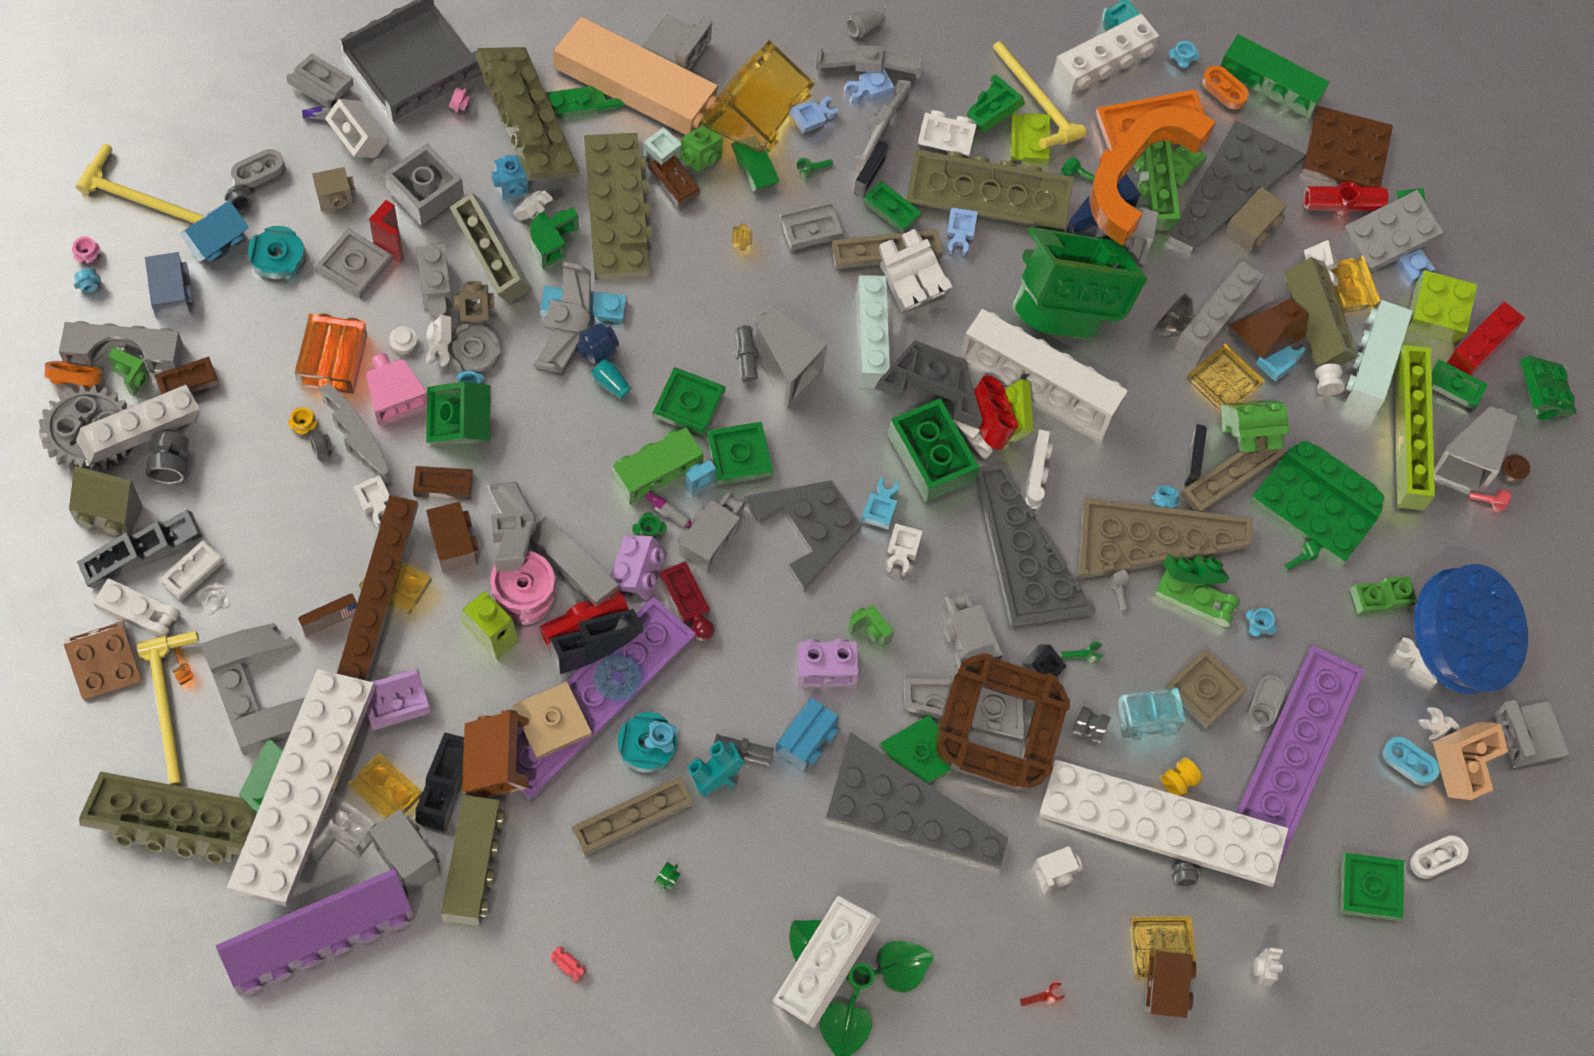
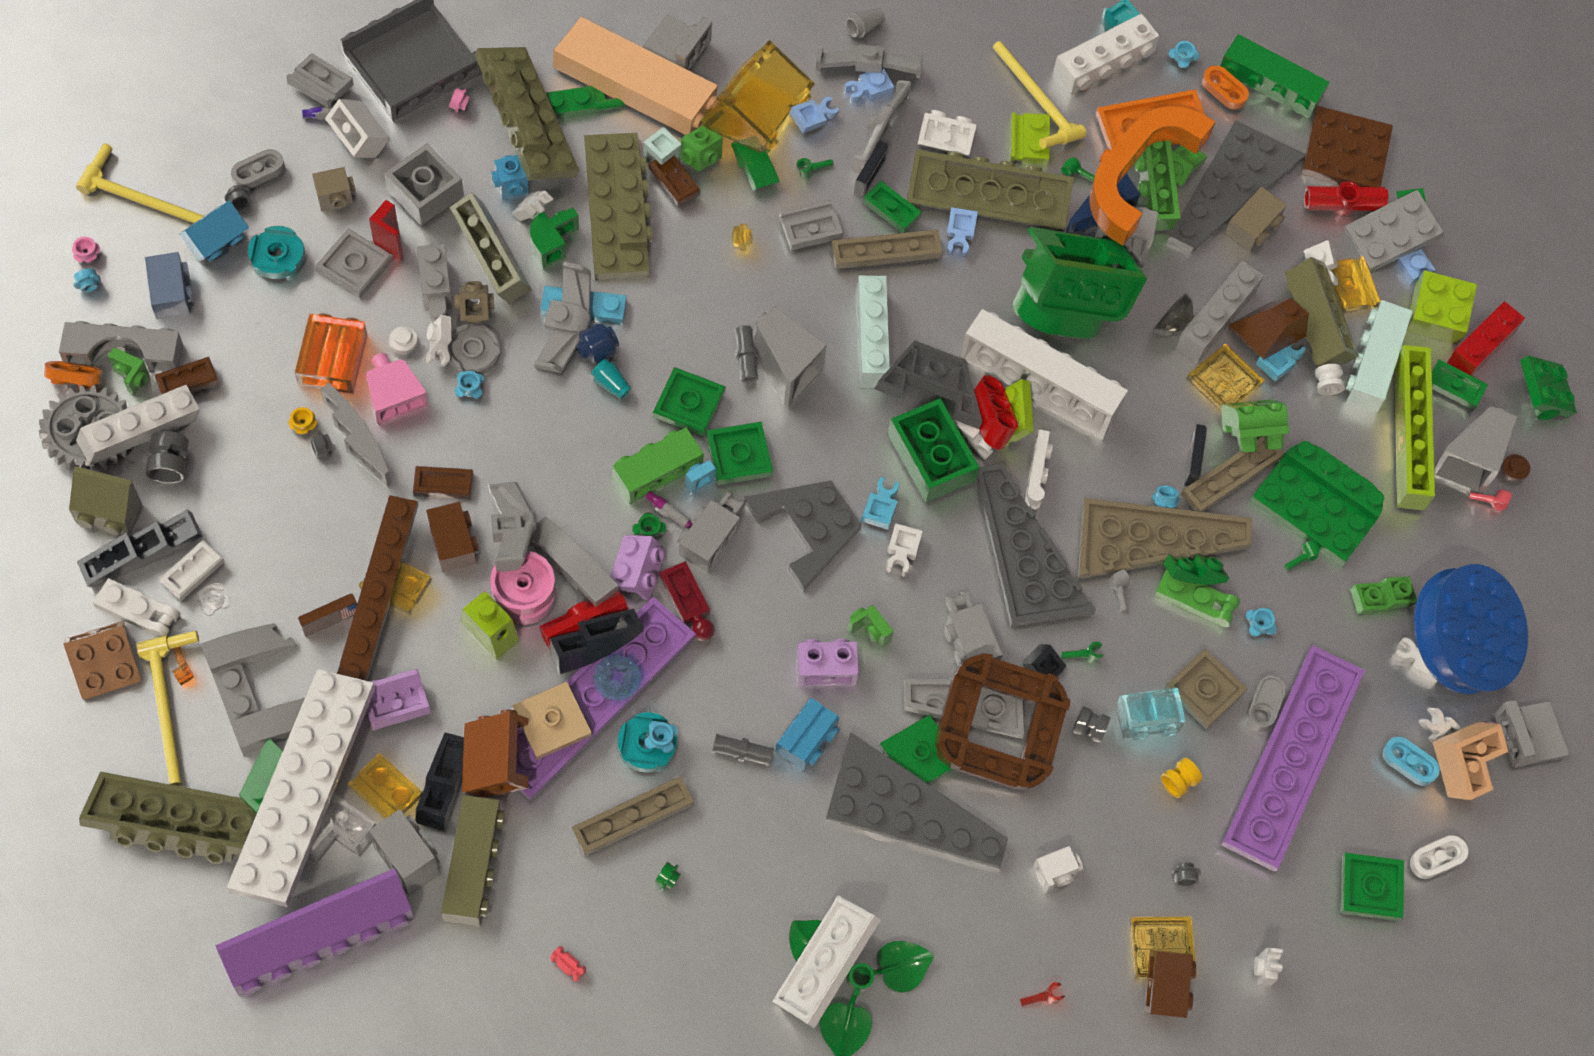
(372, 497): white plate -> none
(458, 413): green slope -> none
(719, 769): teal hips -> none
(912, 272): white hips -> none
(994, 104): green wing -> none
(1164, 823): white plate -> none

